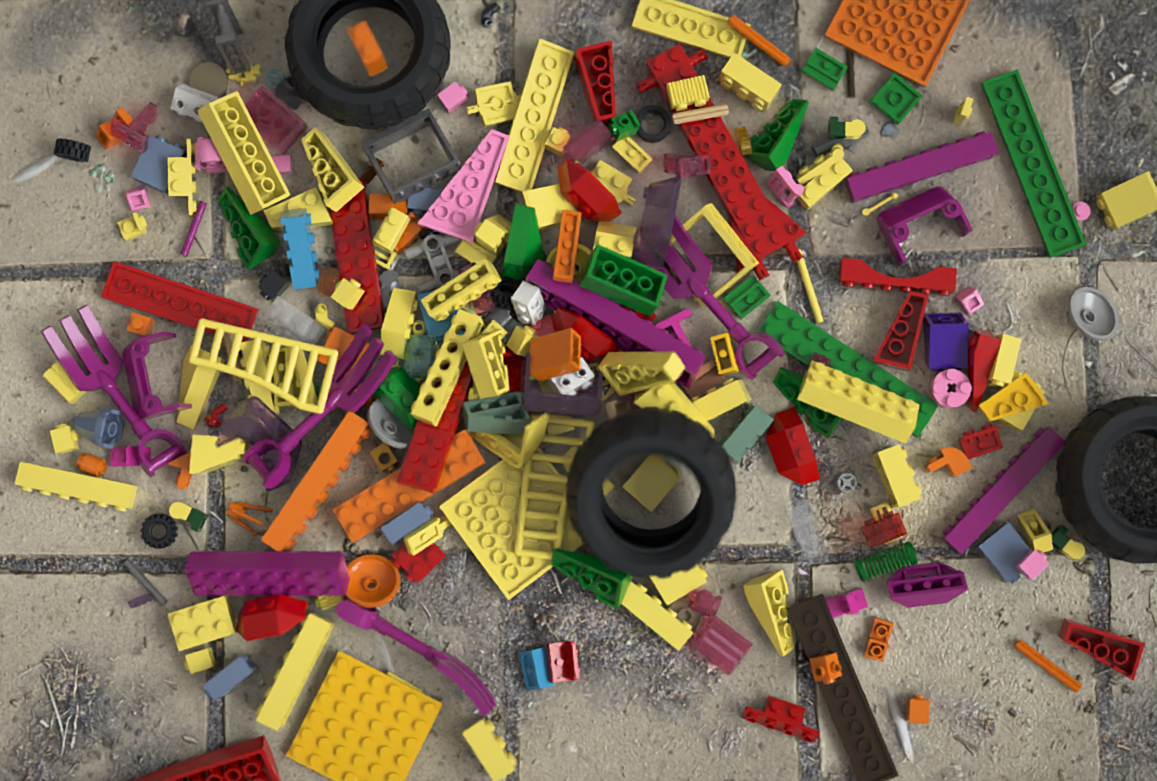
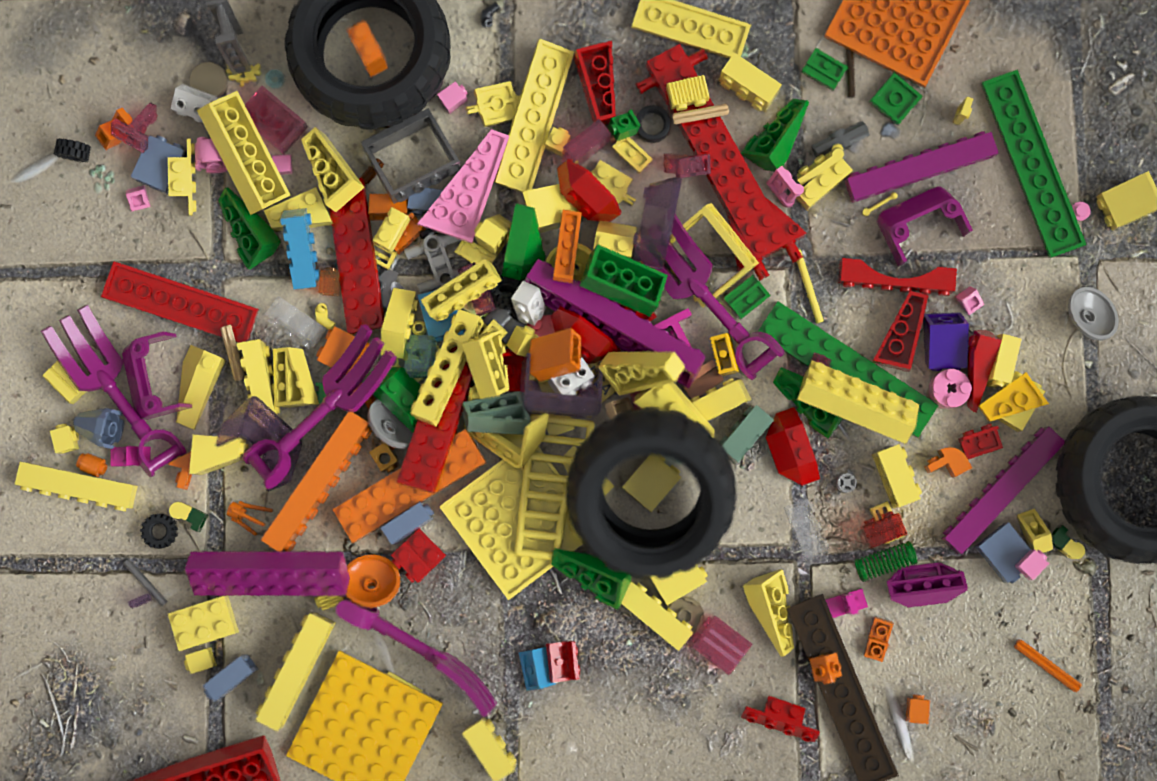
(132, 226): light yellow bracket -> none
(140, 325): orange brick -> none
(193, 228): magenta bar -> none
(213, 420): red plate -> none
(266, 382): light yellow bar -> none
(269, 616): red wedge -> none
(272, 286): black brick -> none
(289, 92): flat silver plate -> none
(347, 293): light yellow brick -> none
(426, 534): light yellow hinge -> none
(704, 602): clear pink brick -> none
(743, 140): clear yellow beam -> none
(758, 40): orange axle -> none
(845, 130): leg -> none
(1108, 647): red wedge -> none

